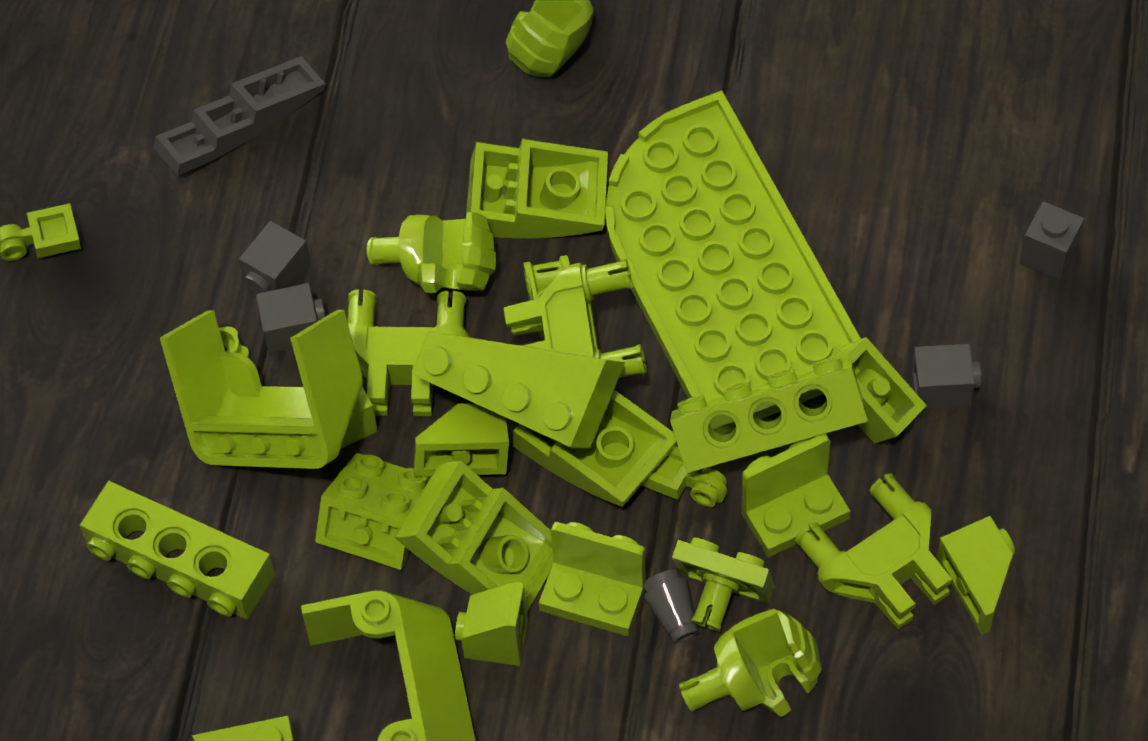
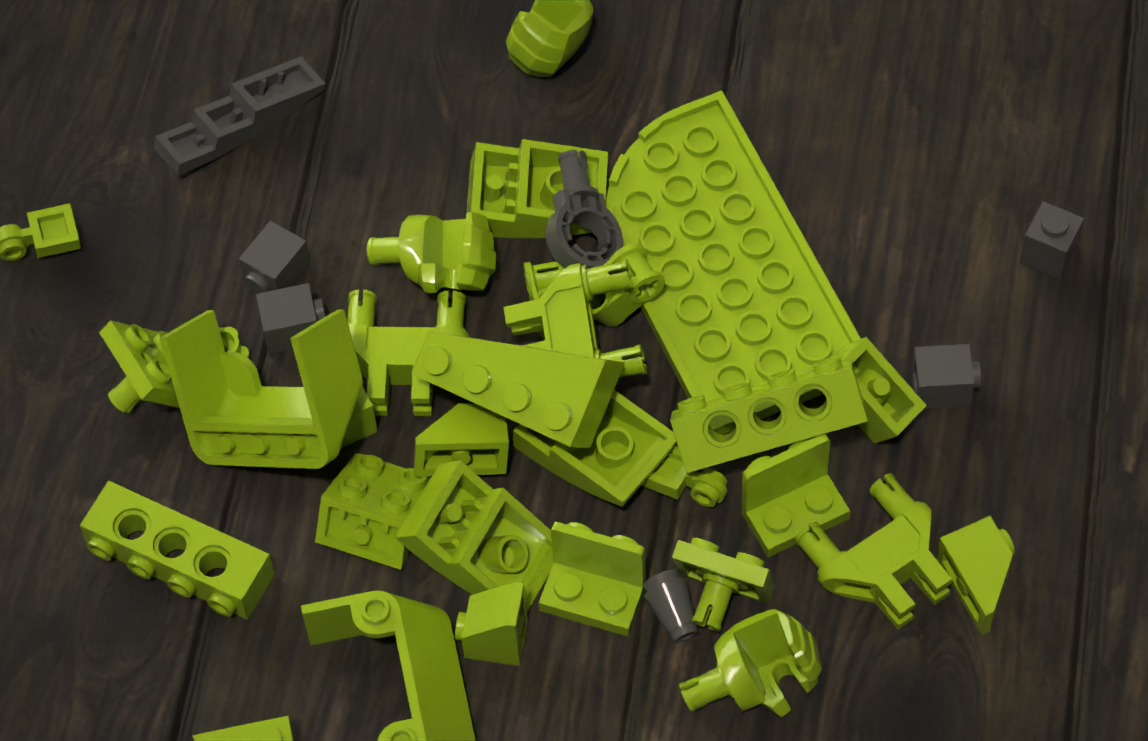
(143, 363): none -> lime plate
(582, 206): none -> dark grey pin
(624, 302): none -> lime piece

